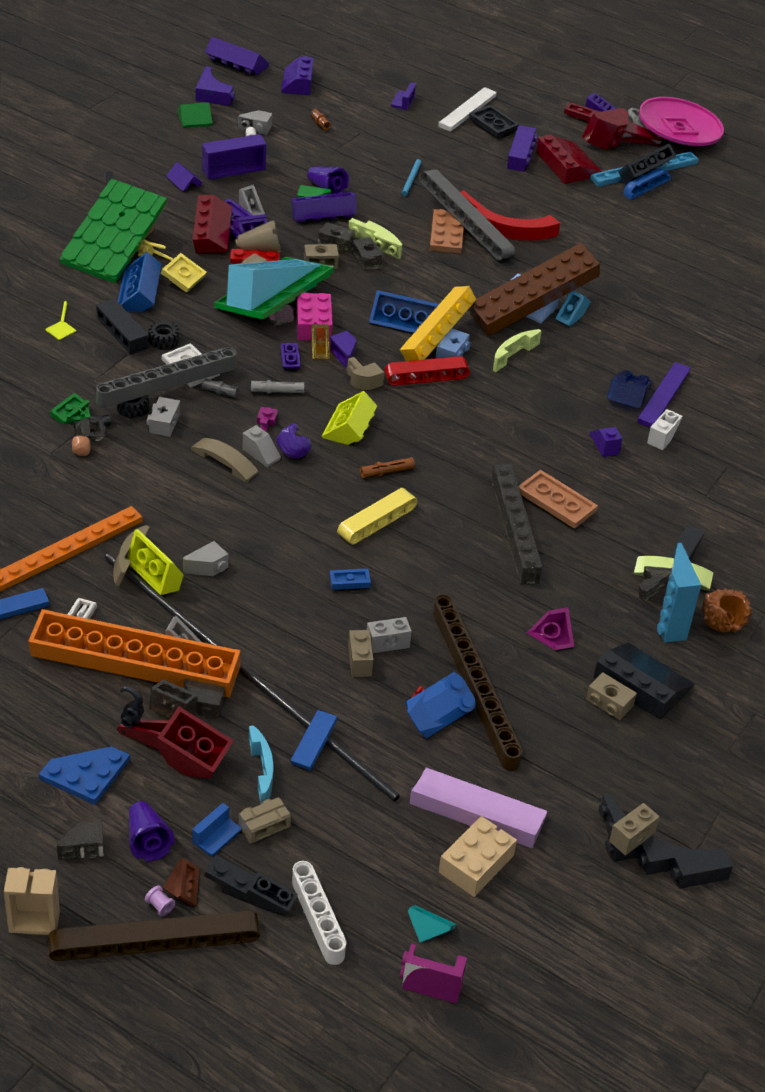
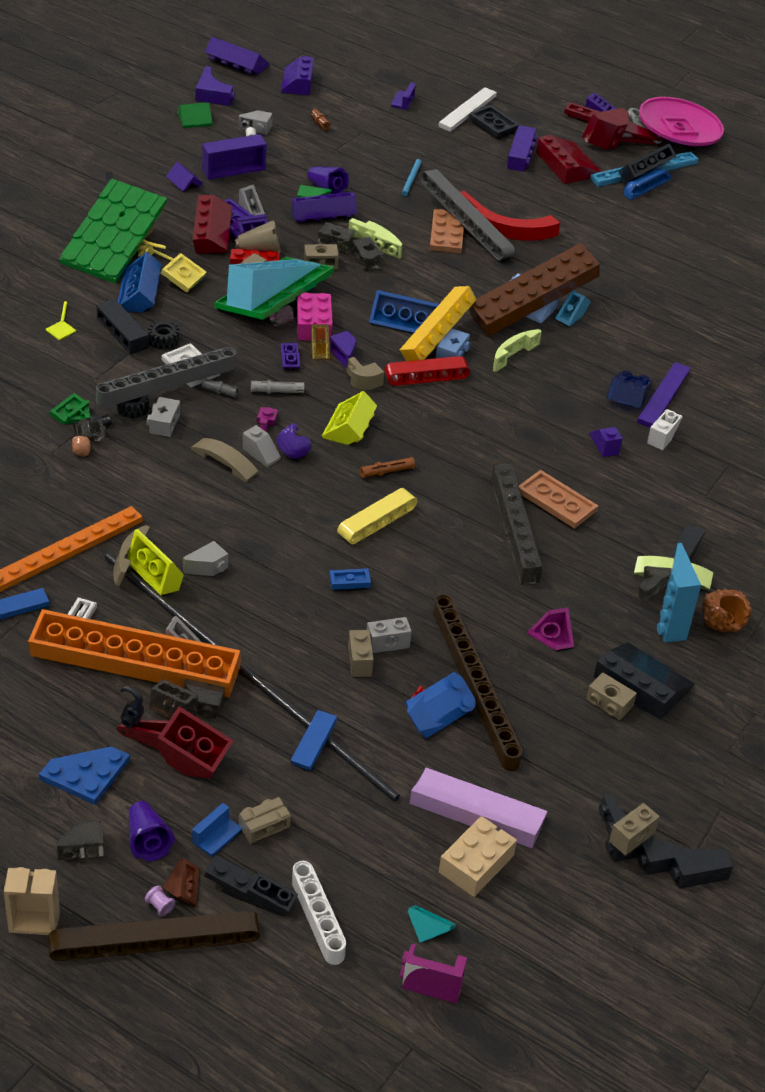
(260, 747): medium azure slope -> none

